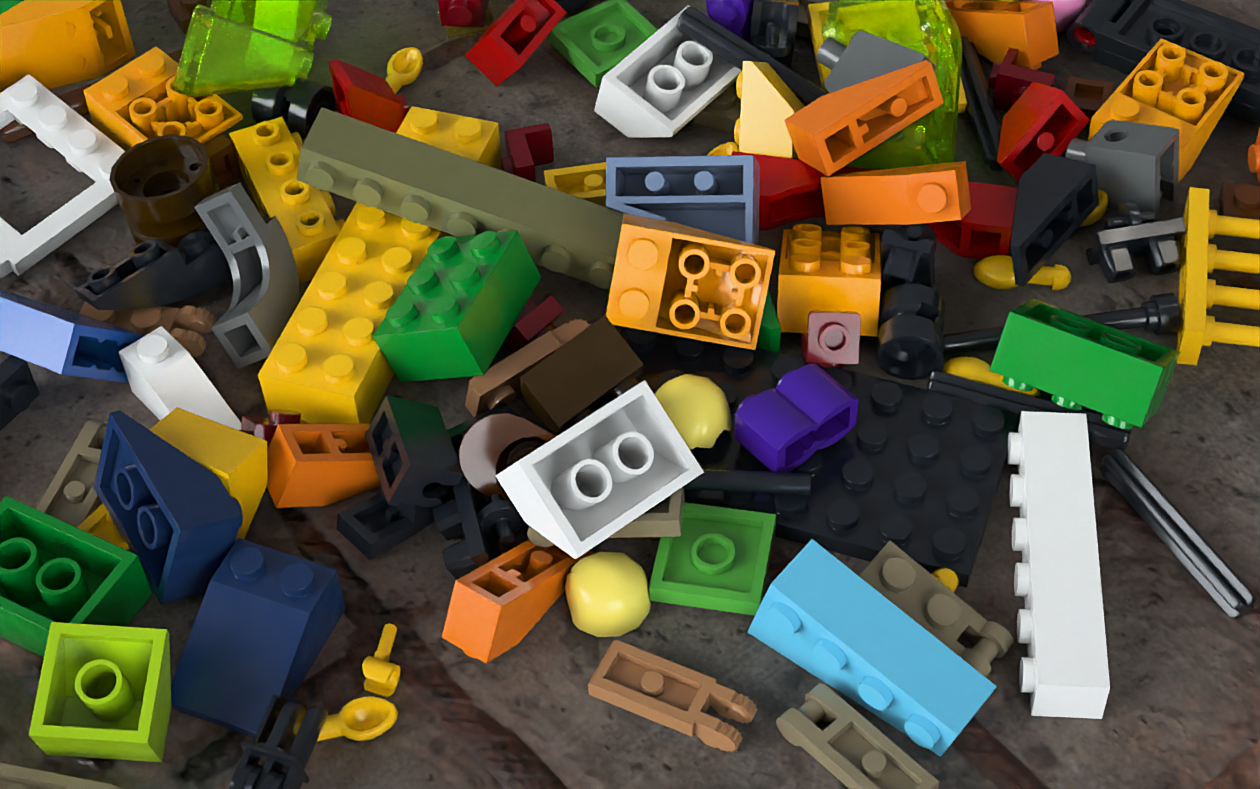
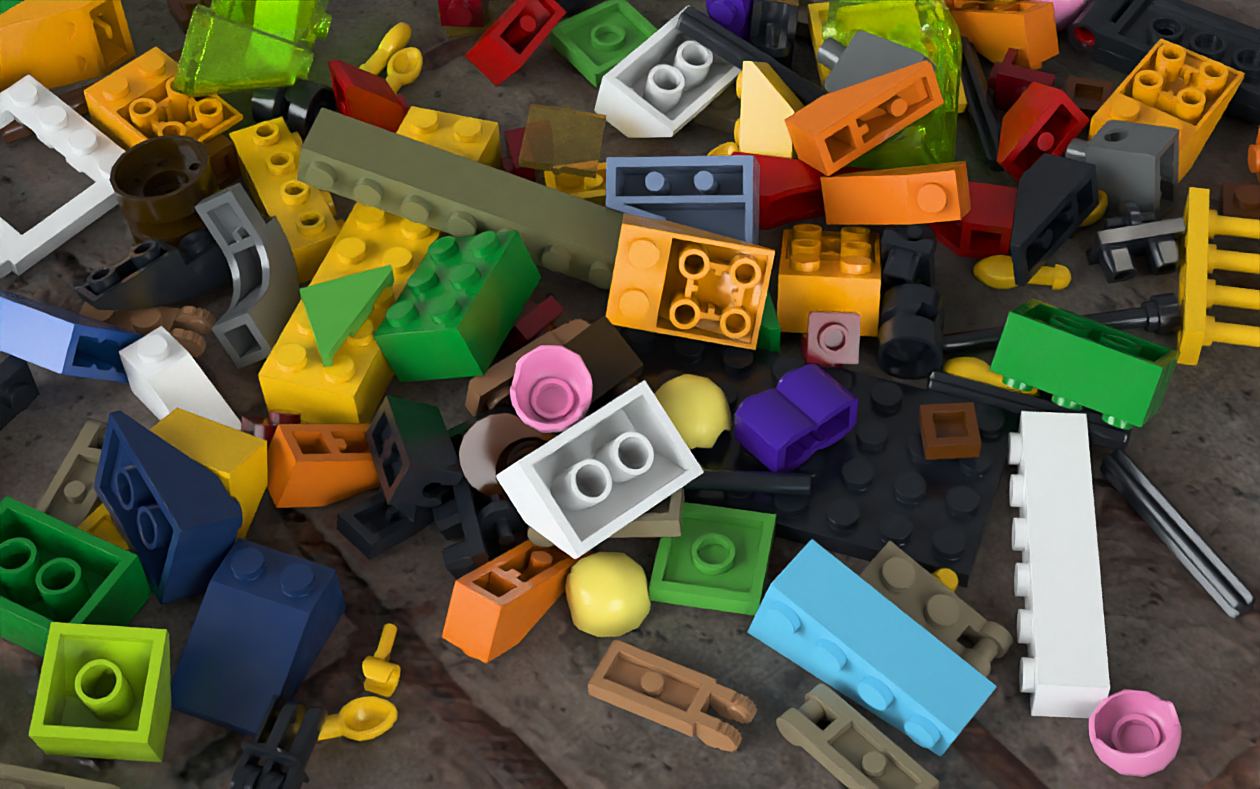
(342, 306): none -> bright green tile
(392, 42): none -> yellow piece
(551, 388): none -> bright pink hair
(562, 140): none -> clear yellow piece
(949, 431): none -> reddish brown plate
(1135, 732): none -> bright pink hair

